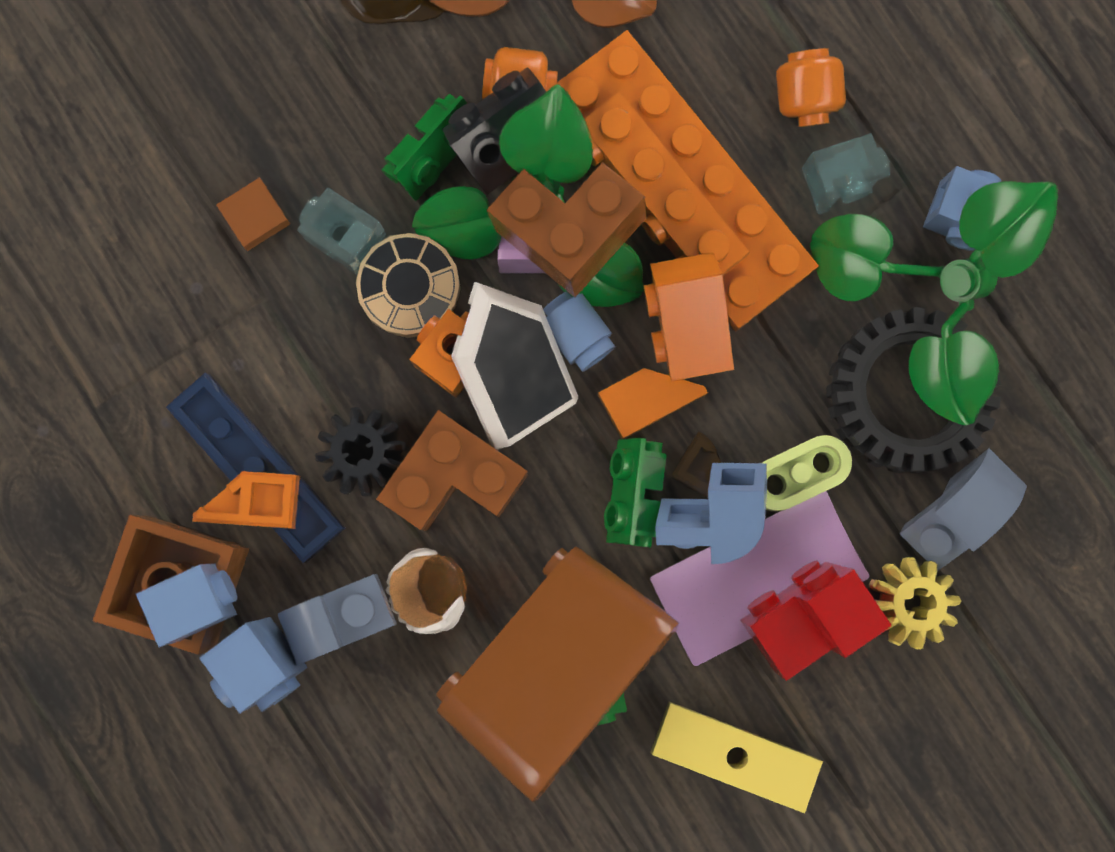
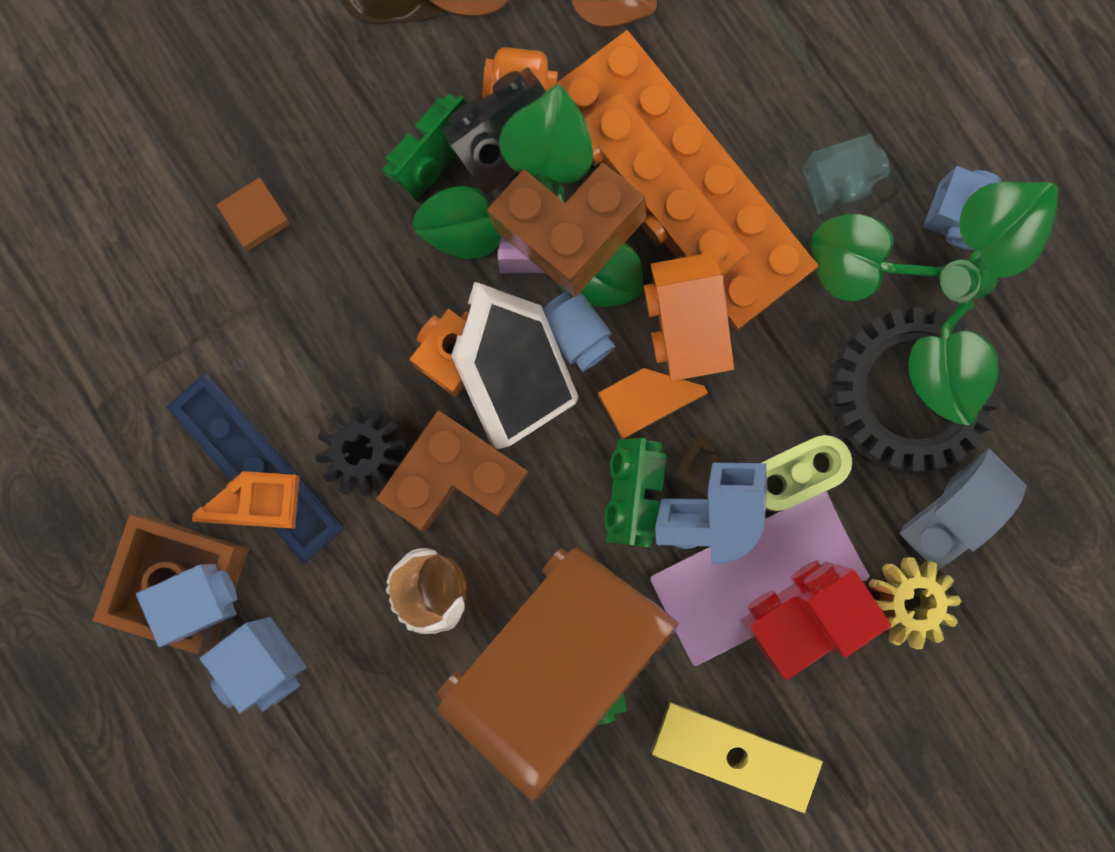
(330, 211): clear light blue brick -> none
(336, 619): sand blue brick -> none
(407, 283): tile -> none
(811, 86): orange head -> none

